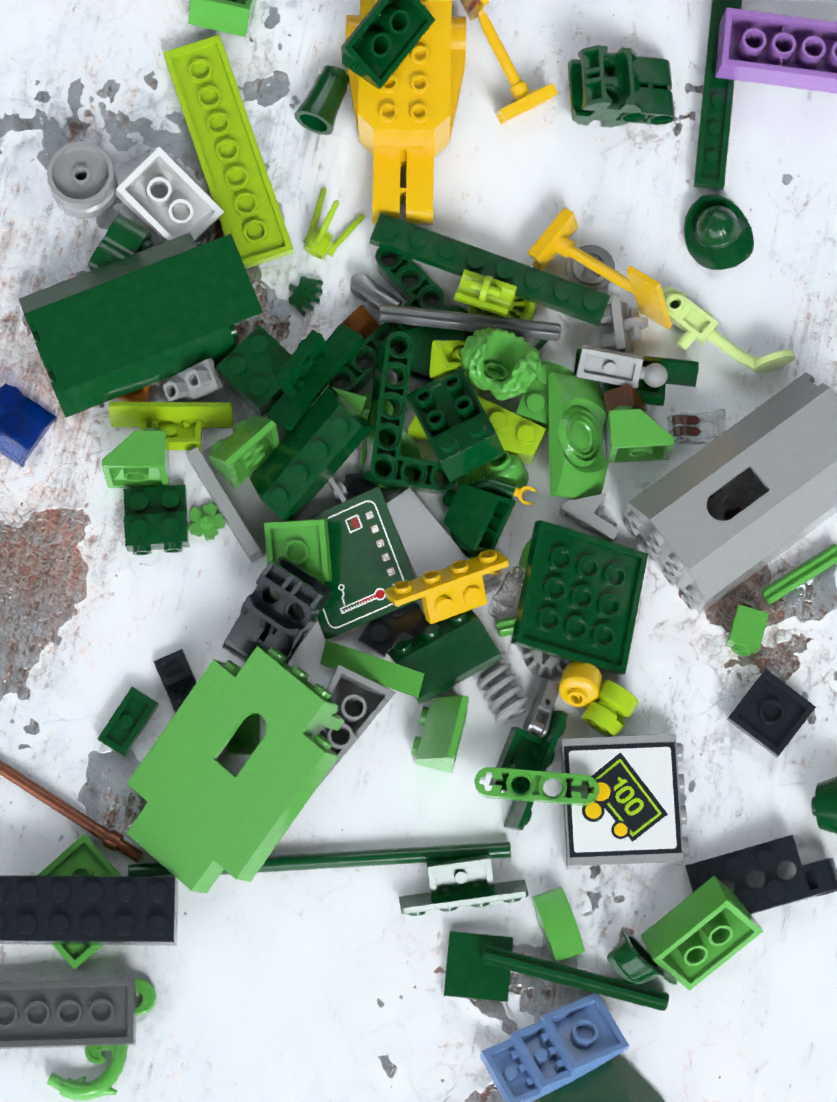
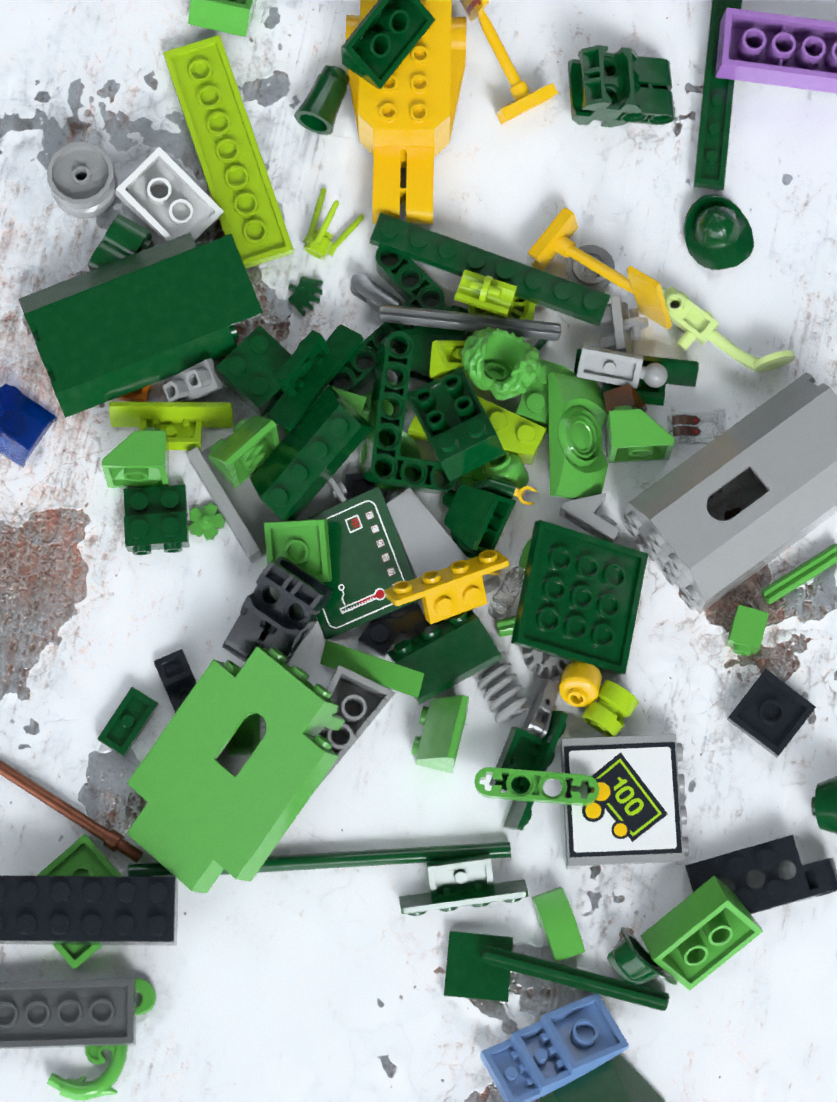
(361, 322): reddish brown slope -> none

